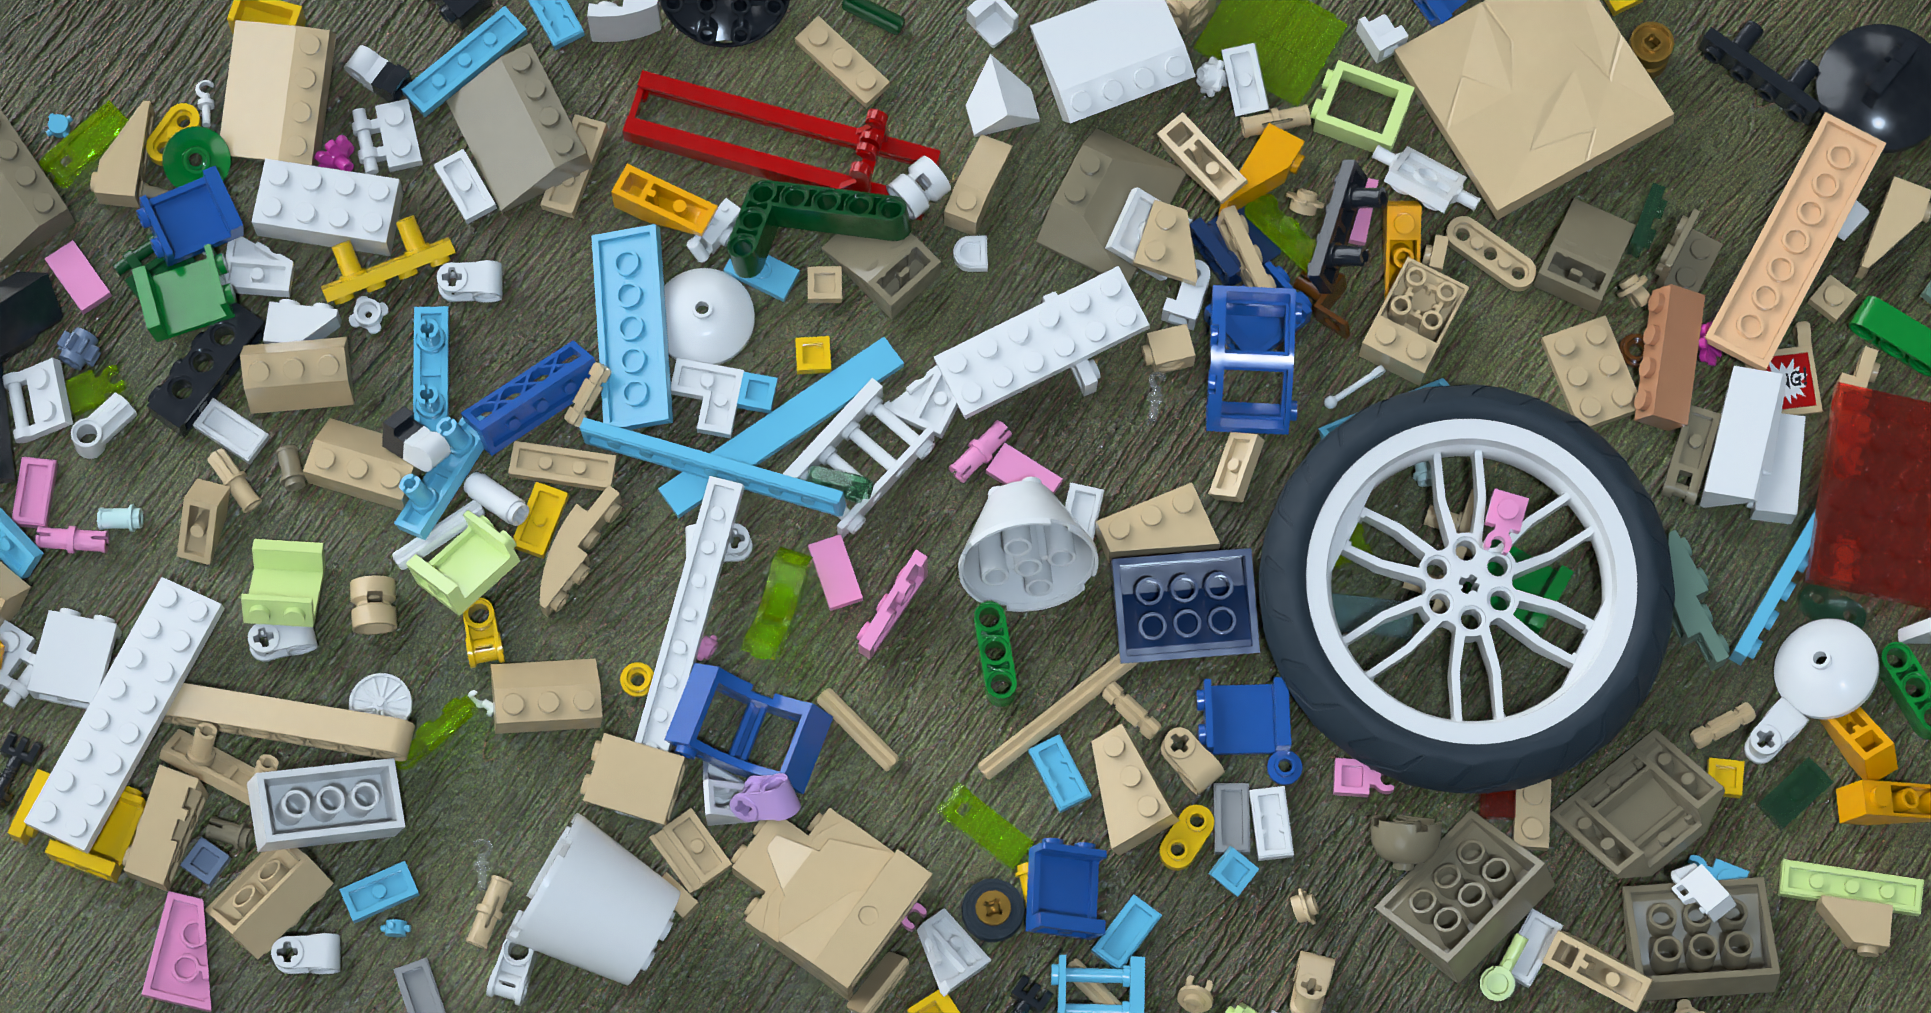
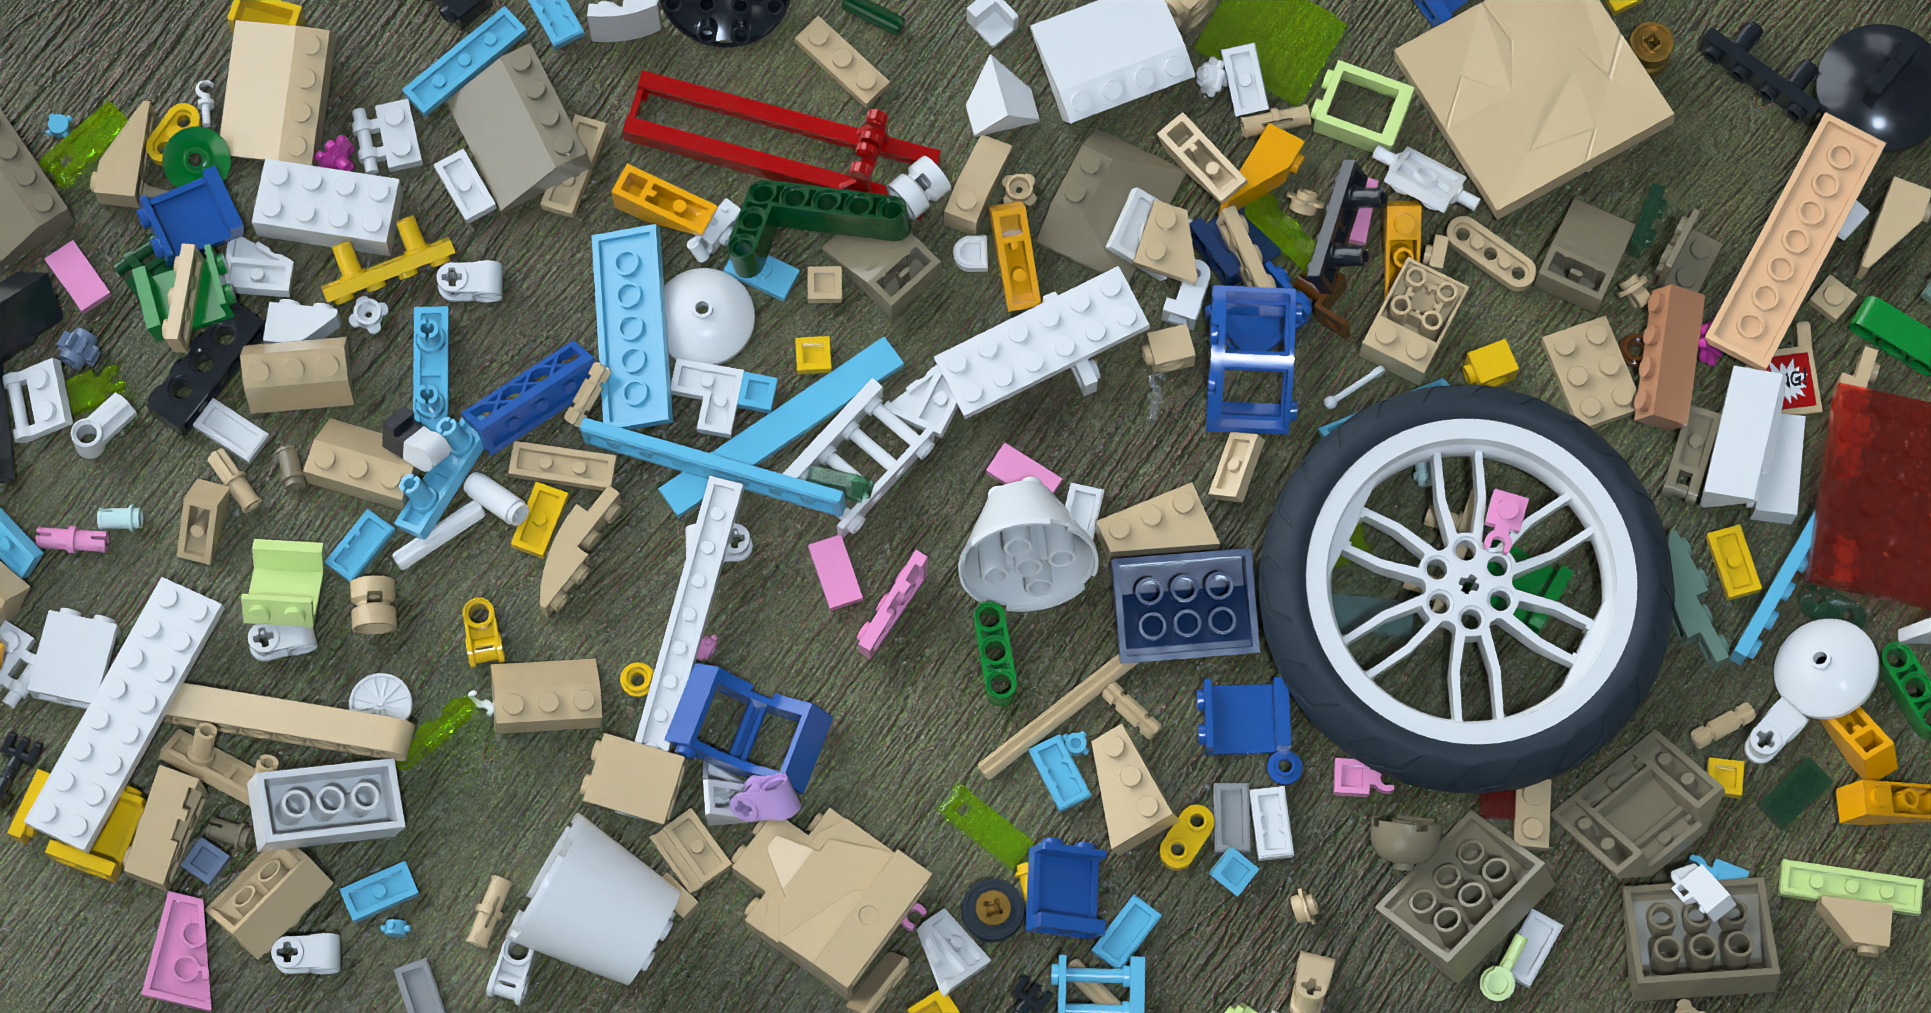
(34, 492): bright pink tile -> none
(183, 298): none -> tan plate
(360, 546): none -> medium azure plate
(378, 74): leg -> none
(467, 564): yellowish green panel -> none
(482, 864): clear hand -> none
(778, 605): clear neon green arch -> none
(858, 729): tan axle -> none
(980, 451): bright pink pin -> none
(1014, 255): none -> light orange slope
(1022, 181): none -> tan plate
(1076, 743): none -> medium azure piece
(1194, 764): tan piece -> none
(1195, 998): tan plate -> none
(1381, 37): white panel -> none
(1490, 365): none -> yellow brick
(1597, 970): tan slope -> none
(1733, 562): none -> yellow plate

